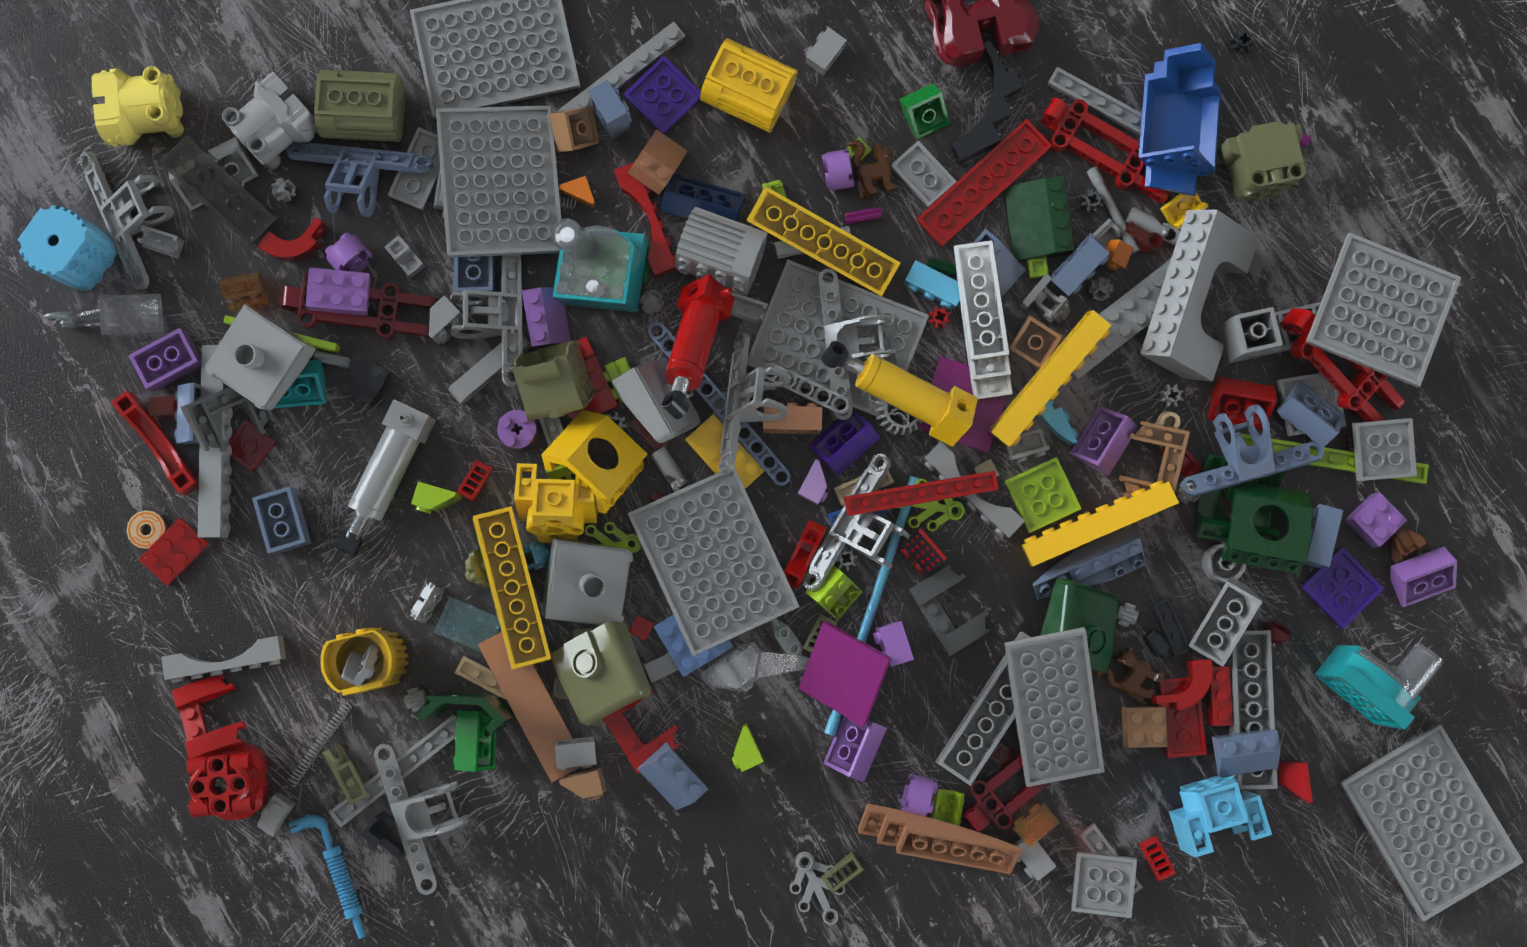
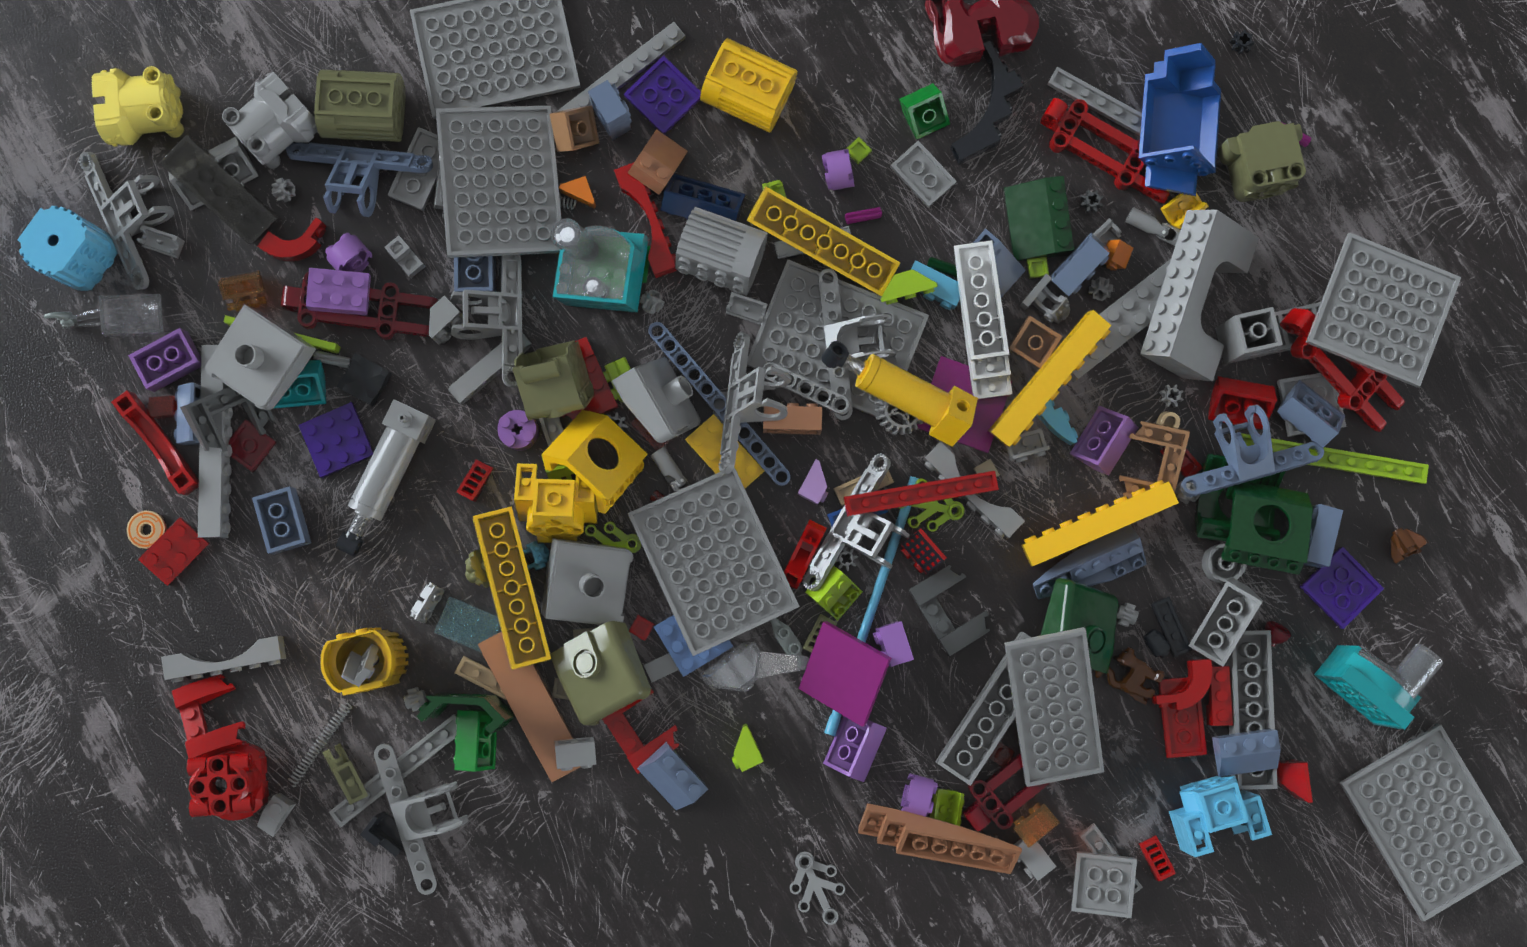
(336, 440): none -> dark purple plate
(337, 869): dark azure piece -> none
(432, 498): lime slope -> none
(545, 318): medium lavender slope -> none
(586, 784): medium nougat slope -> none
(703, 307): red piece -> none
(825, 51): light grey brick -> none
(844, 442): dark purple slope -> none
(858, 869): olive slope -> none
(872, 172): reddish brown animal -> none
(907, 285): none -> lime slope
(937, 323): red gear -> none
(984, 182): red plate -> none
(1042, 495): lime plate -> none
(1099, 184): light grey piece -> none
(1143, 237): clear red pin -> none
(1144, 726): medium nougat brick -> none
(1375, 520): medium lavender brick -> none
(1384, 449): light grey plate -> none
(1424, 576): medium lavender slope -> none

